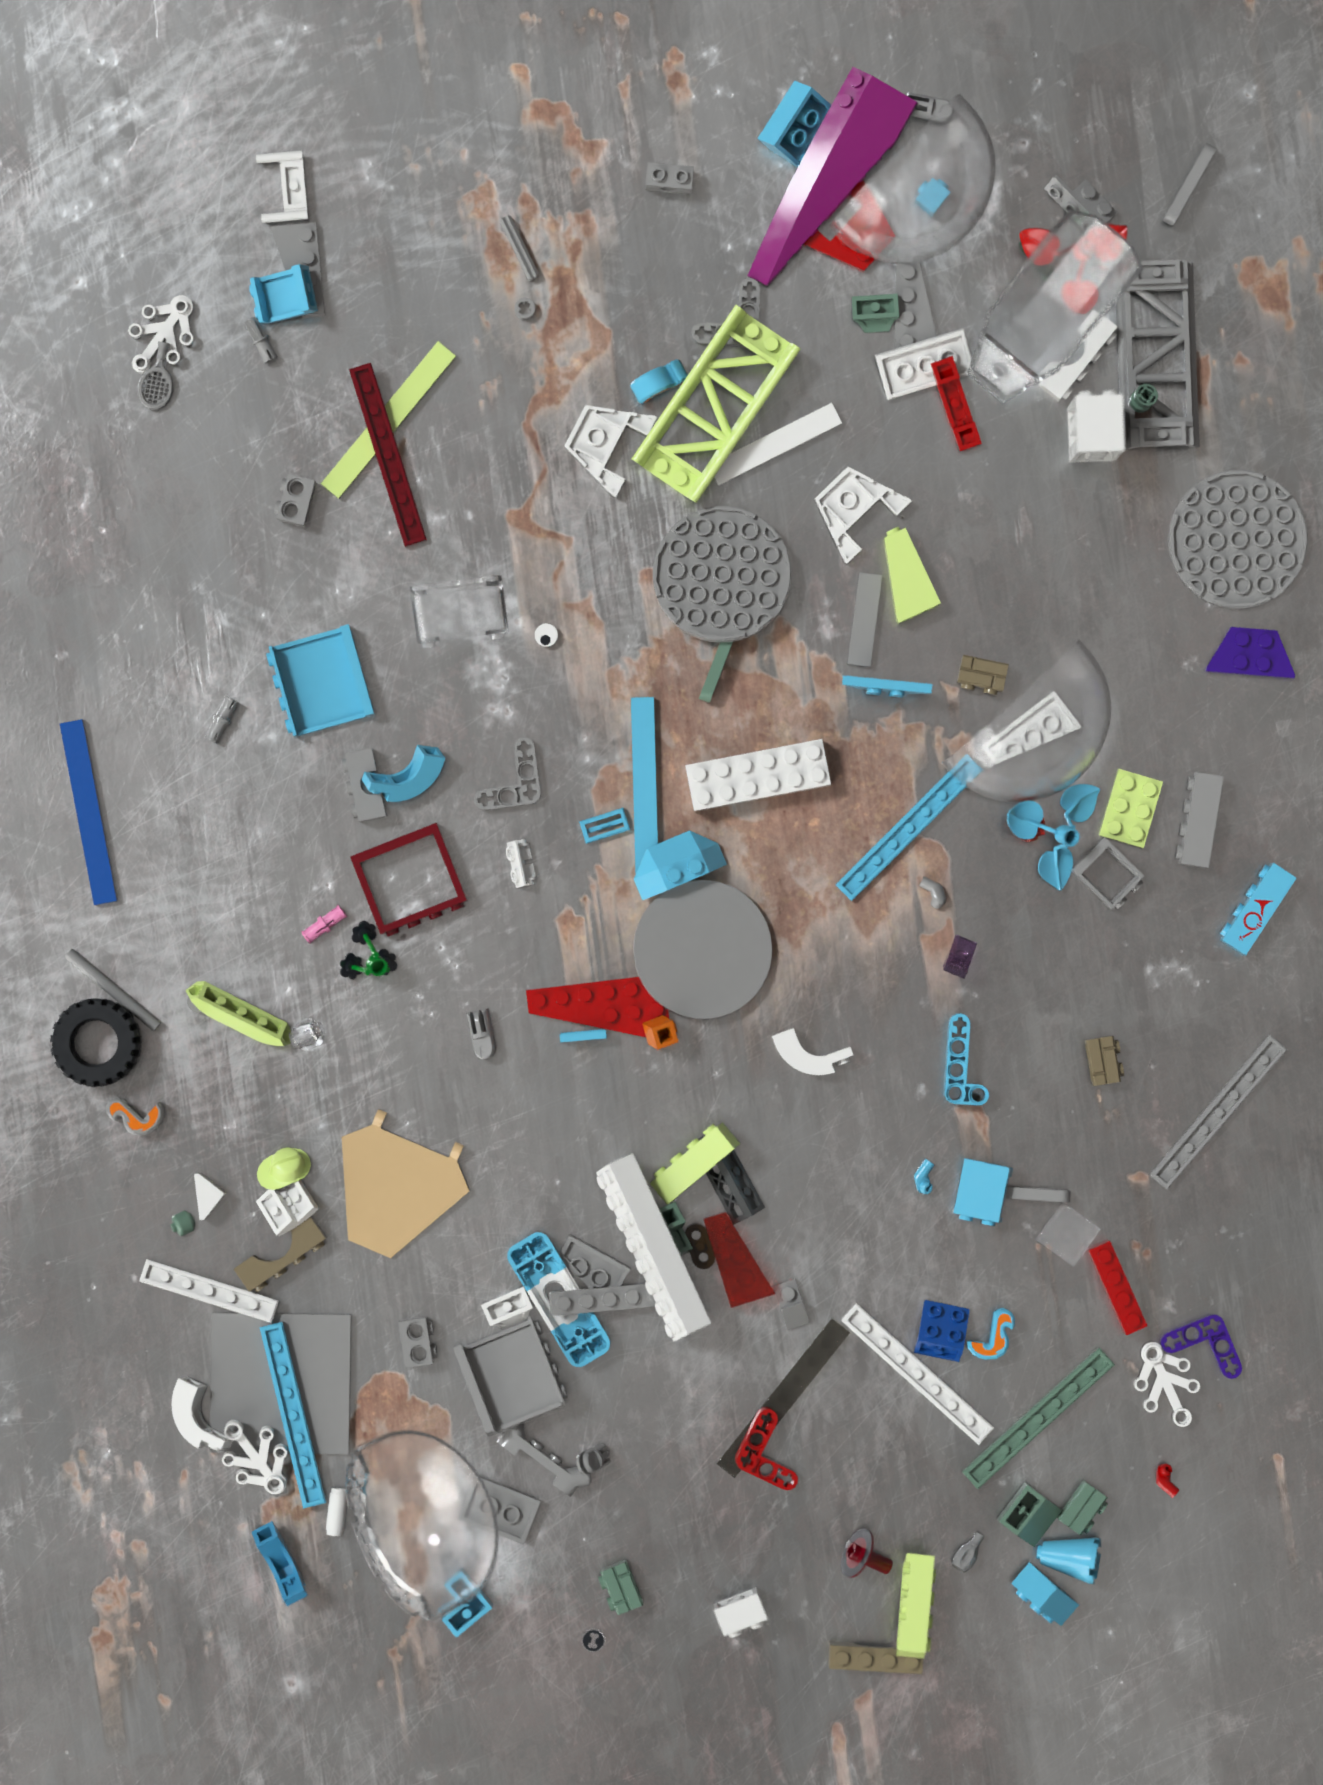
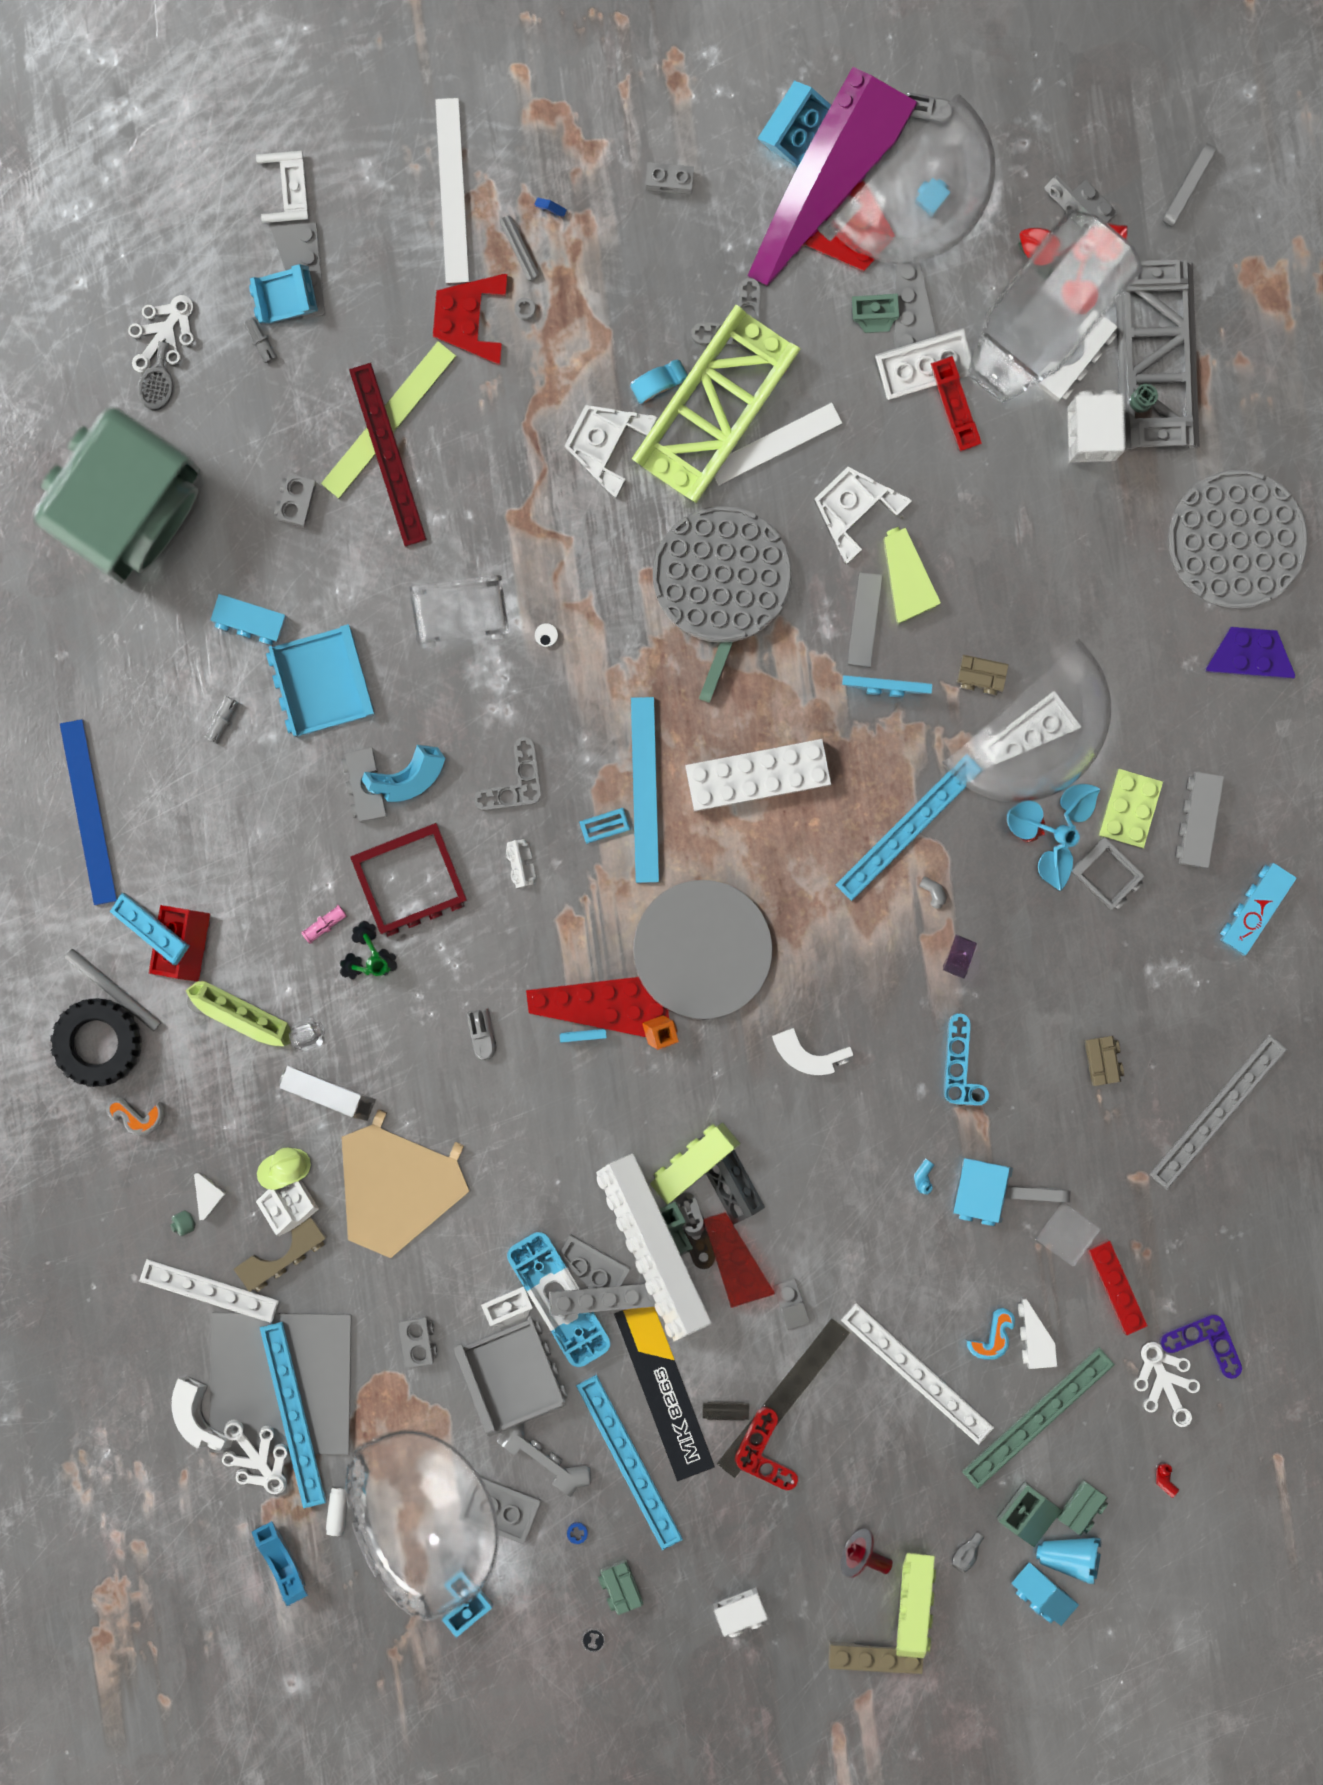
(118, 495): none -> sand green piece
(149, 928): none -> medium azure tile
(192, 929): none -> red slope
(248, 619): none -> medium azure brick
(326, 1093): none -> slope
(452, 190): none -> white tile
(459, 316): none -> red wing
(551, 206): none -> blue tile
(581, 1526): none -> blue bush
(592, 1459): light grey arm -> none
(629, 1462): none -> medium azure tile
(664, 1391): none -> black sticker
(676, 863): medium azure wedge -> none
(695, 1212): none -> light grey beam
(726, 1411): none -> clear smoke piece
(942, 1331): blue bracket -> none
(1040, 1346): none -> white slope

